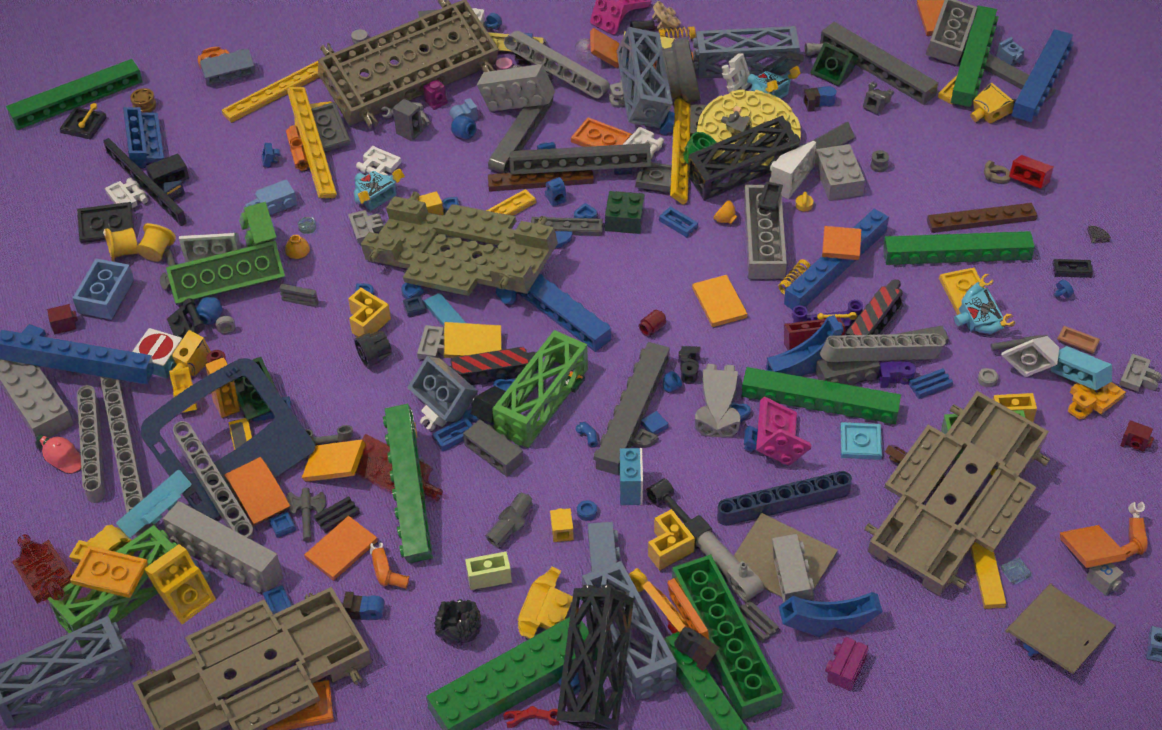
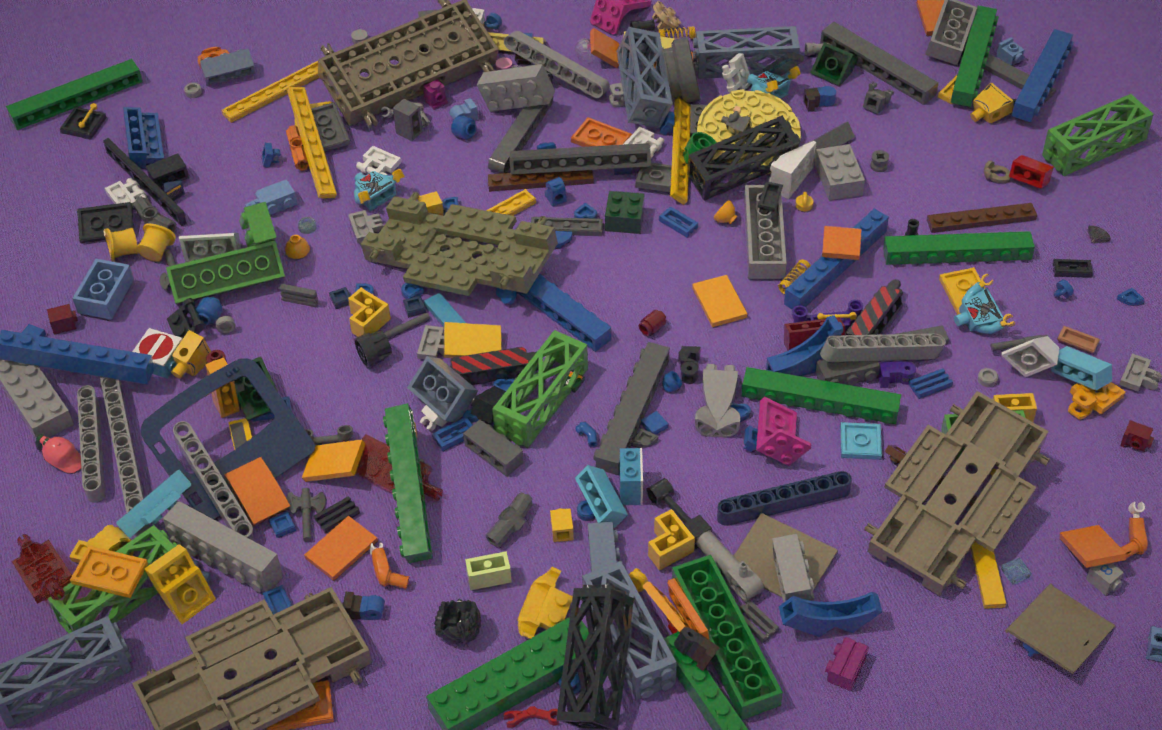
(143, 98): pearl gold wheel -> none
(150, 214): none -> dark grey piece
(181, 380): yellow brick -> none
(192, 90): none -> light grey tile
(339, 297): none -> dark blue tile
(407, 325): none -> dark grey bar
(601, 495): none -> medium azure brick
(912, 228): none -> black pin
(1061, 149): none -> bright green piece
(1130, 297): none -> blue tile

